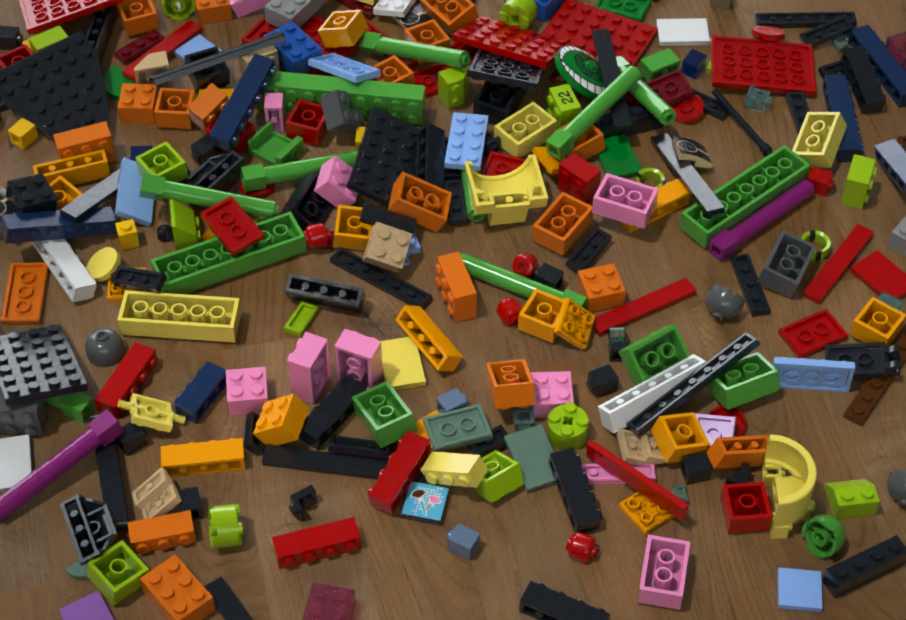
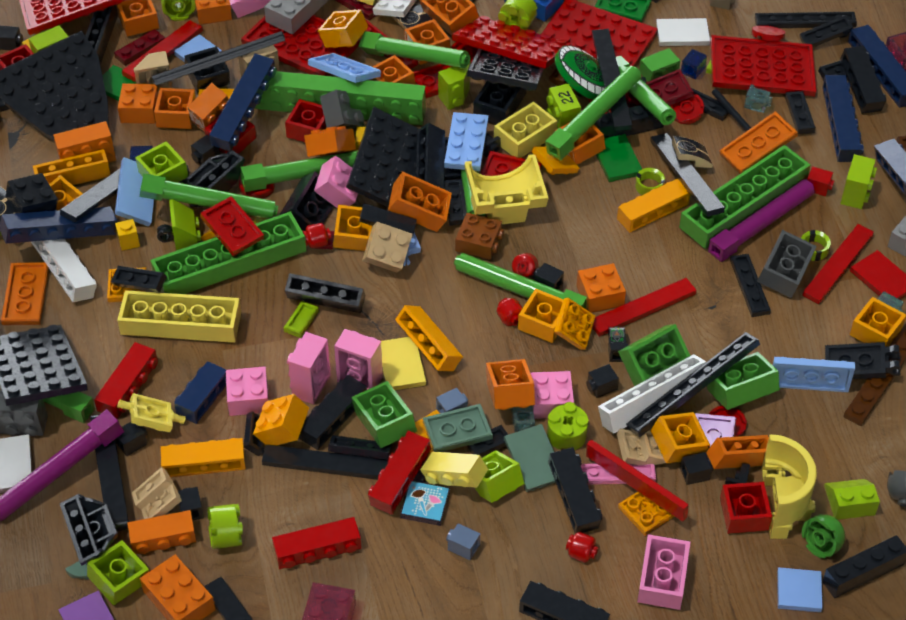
(23, 133): yellow brick -> none
(103, 264): light yellow tile -> none
(104, 347): dark grey cylinder -> none
(274, 147): bright green panel -> none
(275, 111): bright pink brick -> none
(296, 48): blue brick -> none
(302, 499): black bracket -> none
(330, 141): none -> orange brick
(380, 278): black tile -> none
(456, 287): orange brick -> none
(479, 236): none -> dark orange brick
(562, 223): orange brick -> none
(578, 178): red brick -> none
(588, 250): black plate -> none
(625, 200): bright pink brick -> none
(680, 491): sand green tile -> none
(723, 303): dark grey cylinder -> none
(758, 142): none -> orange tile
(812, 334): red tile -> none
(820, 138): light yellow brick -> none
(840, 43): sand green tile -> none

